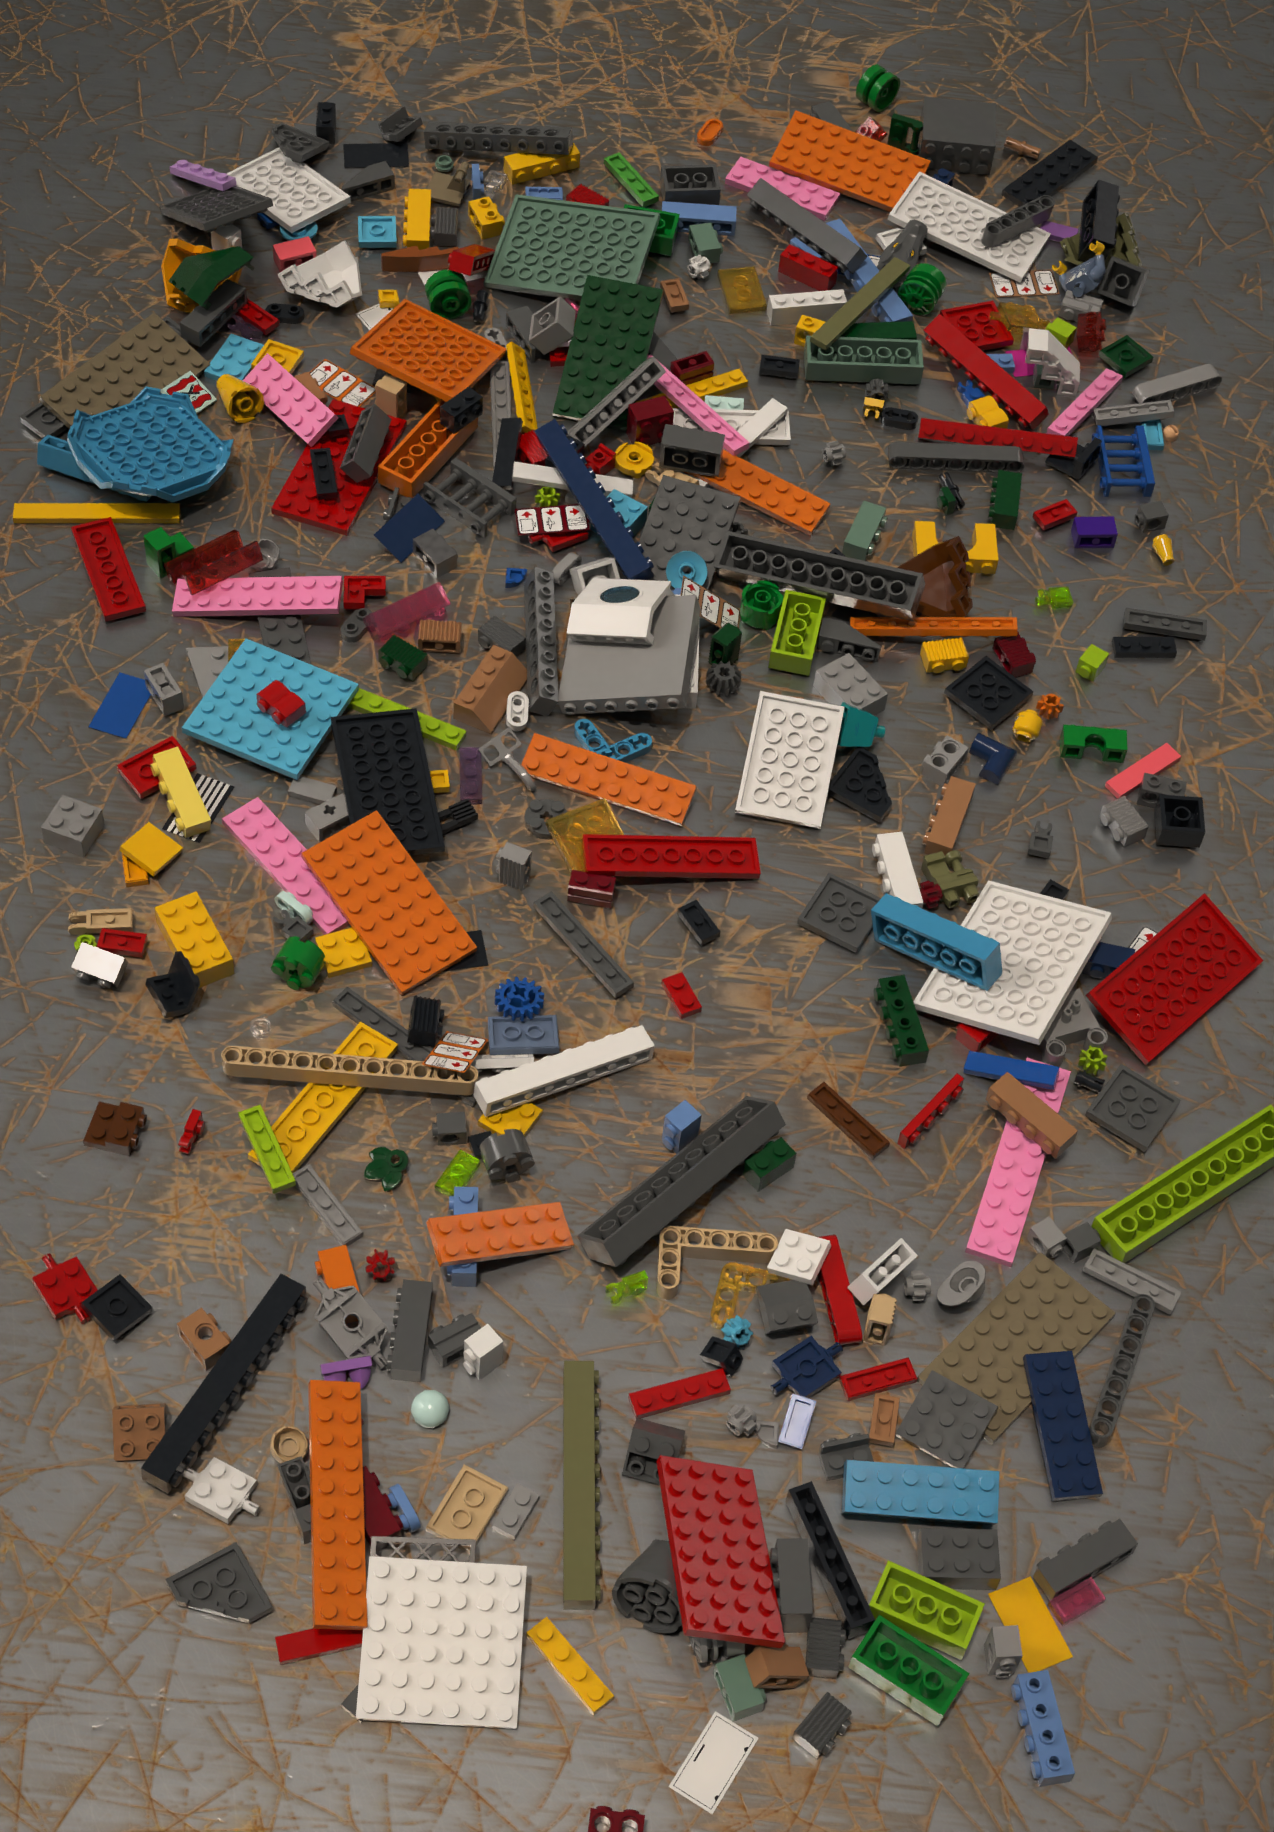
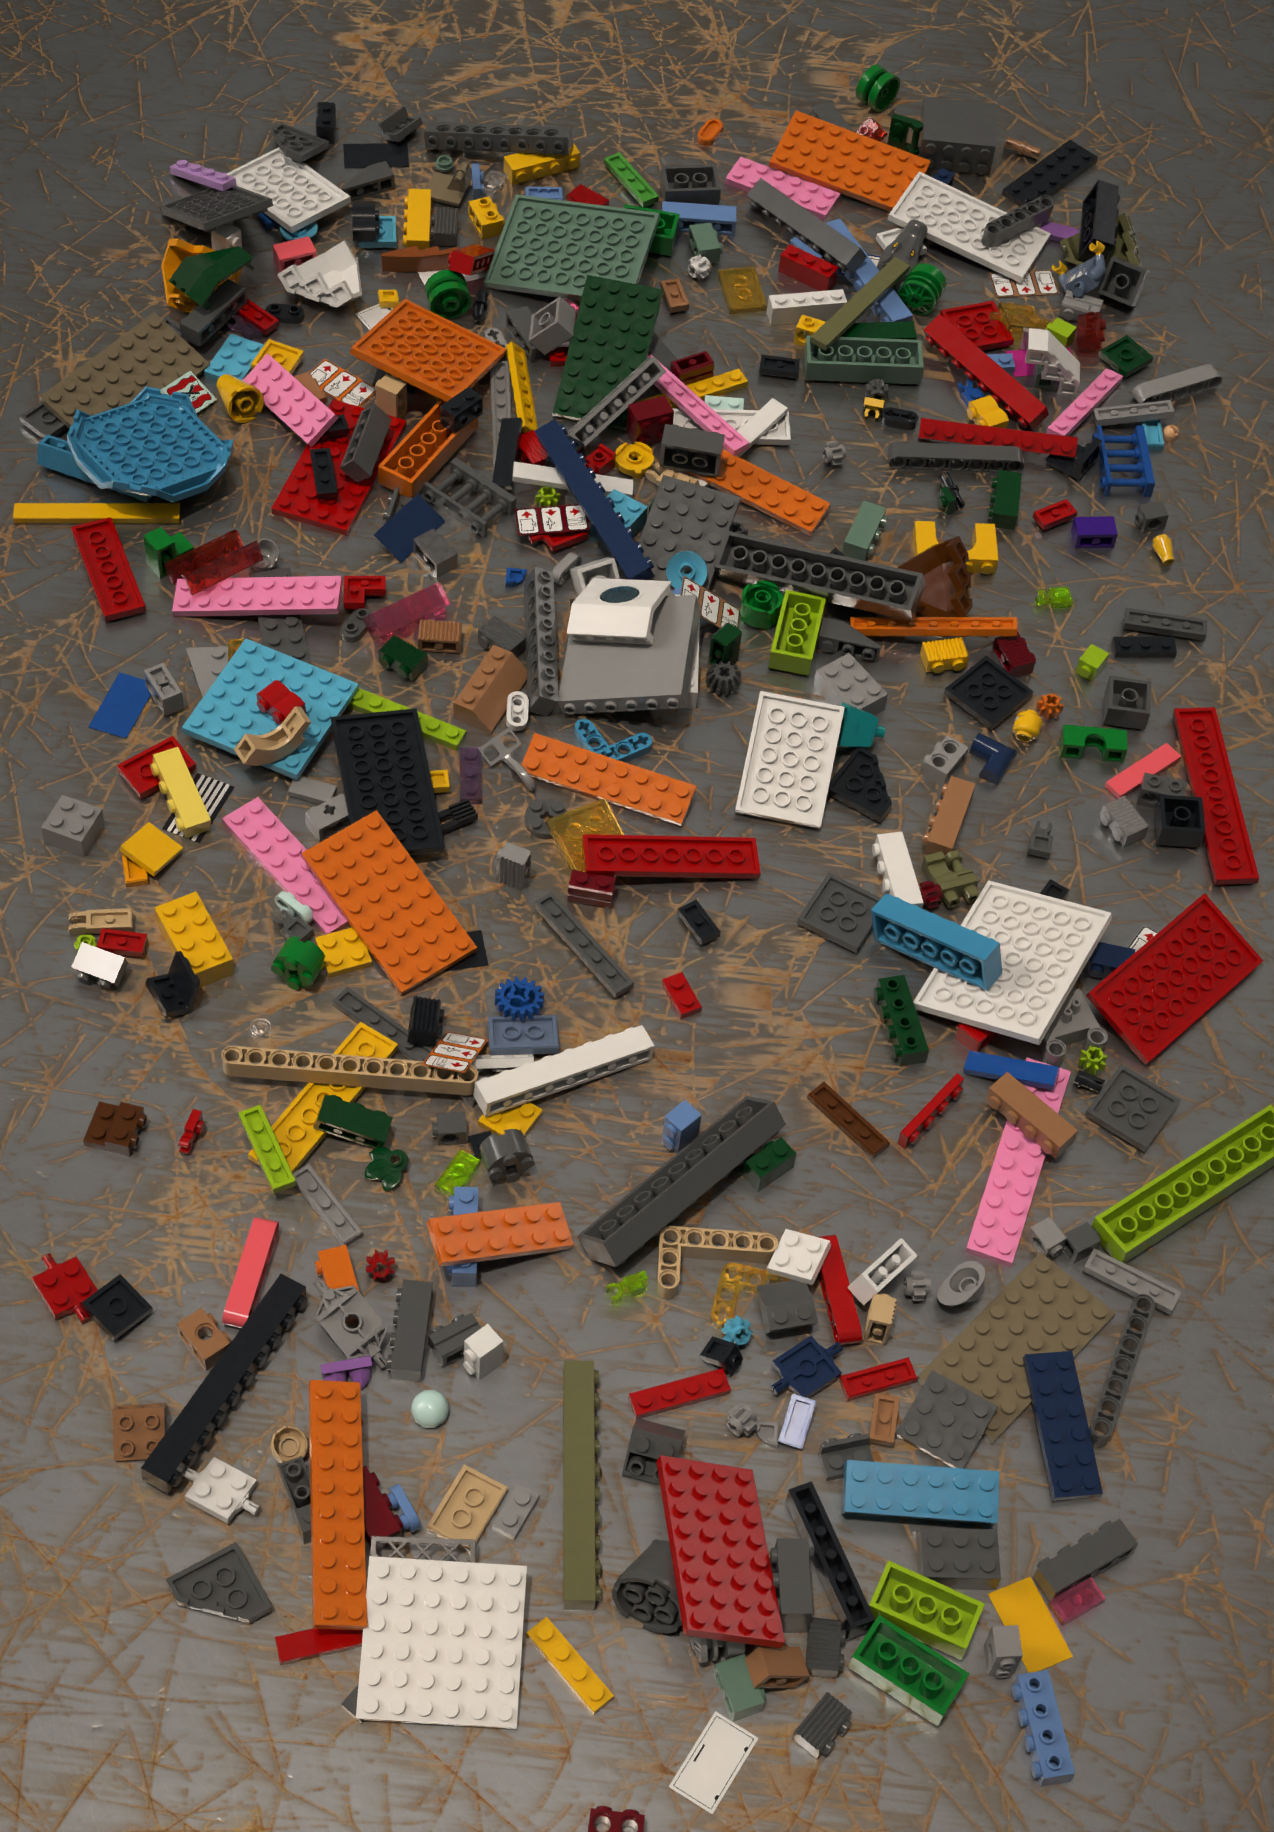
(250, 1272): none -> coral beam
(275, 745): none -> tan arch
(352, 1122): none -> dark green brick
(364, 222): none -> black brick
(1127, 702): none -> dark grey brick
(1213, 780): none -> red plate

